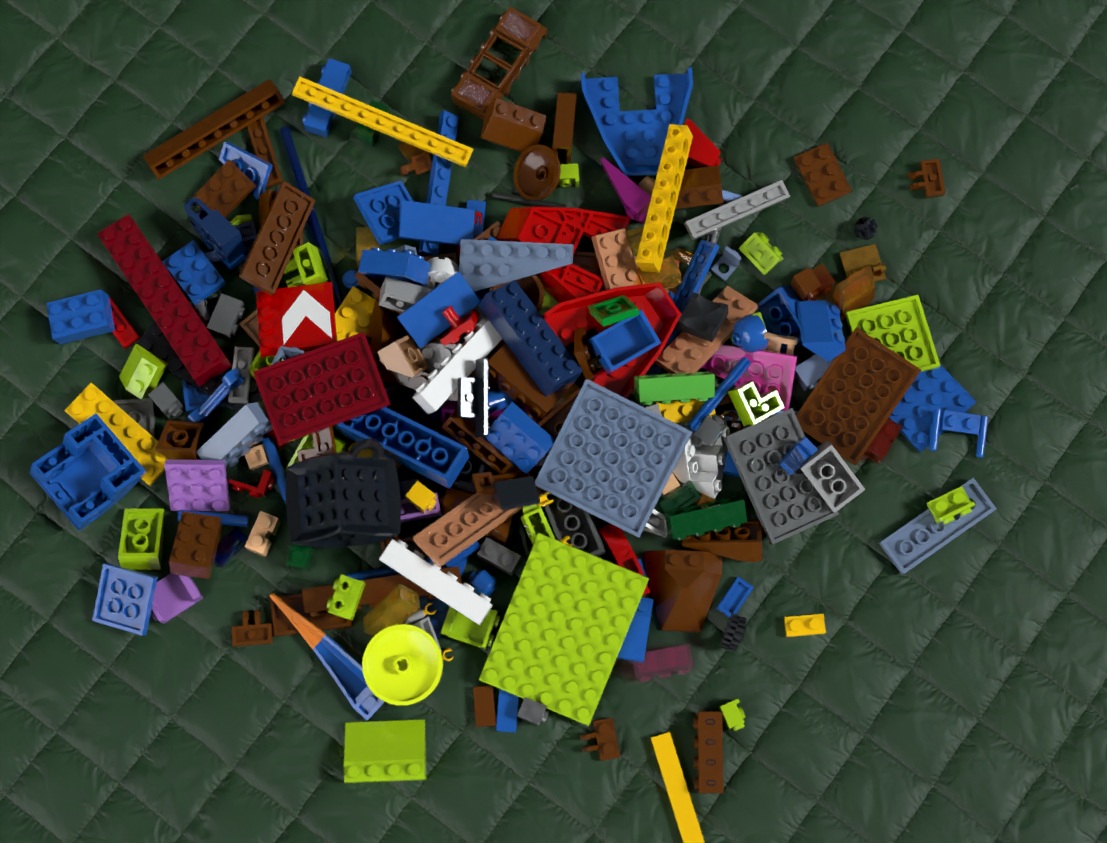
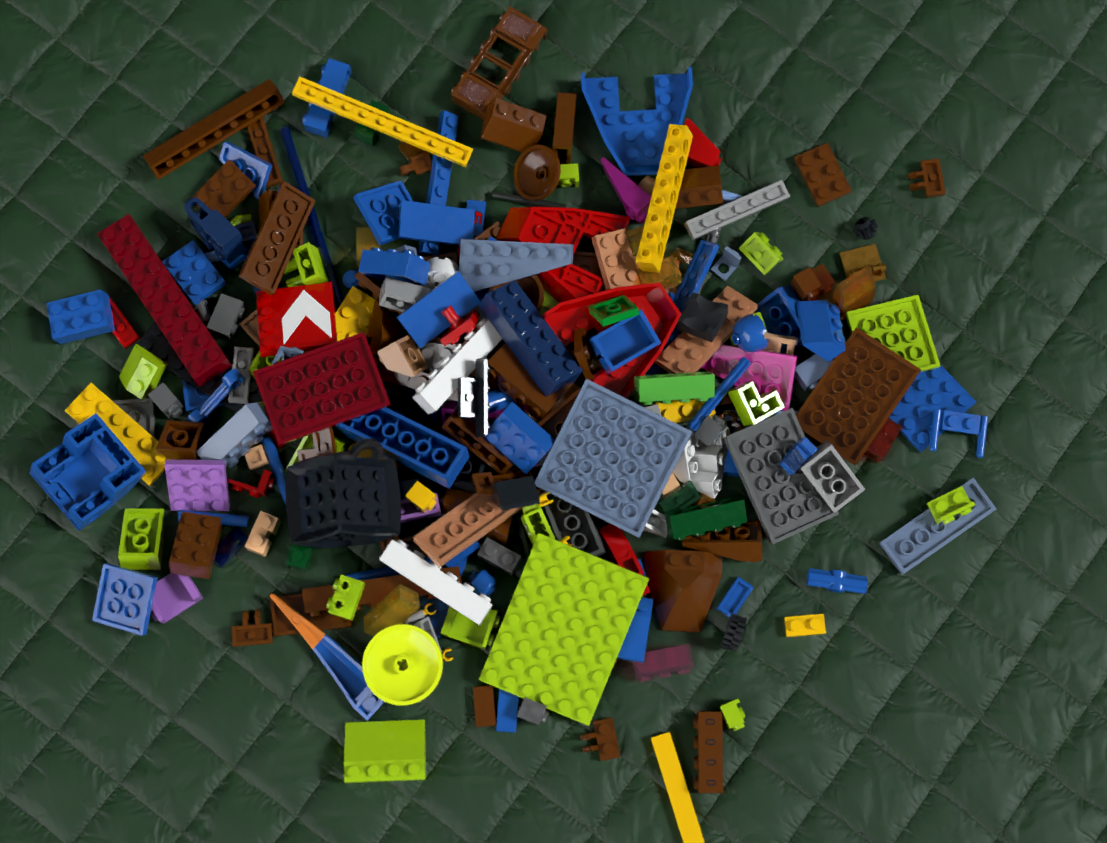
(837, 581): none -> blue piece

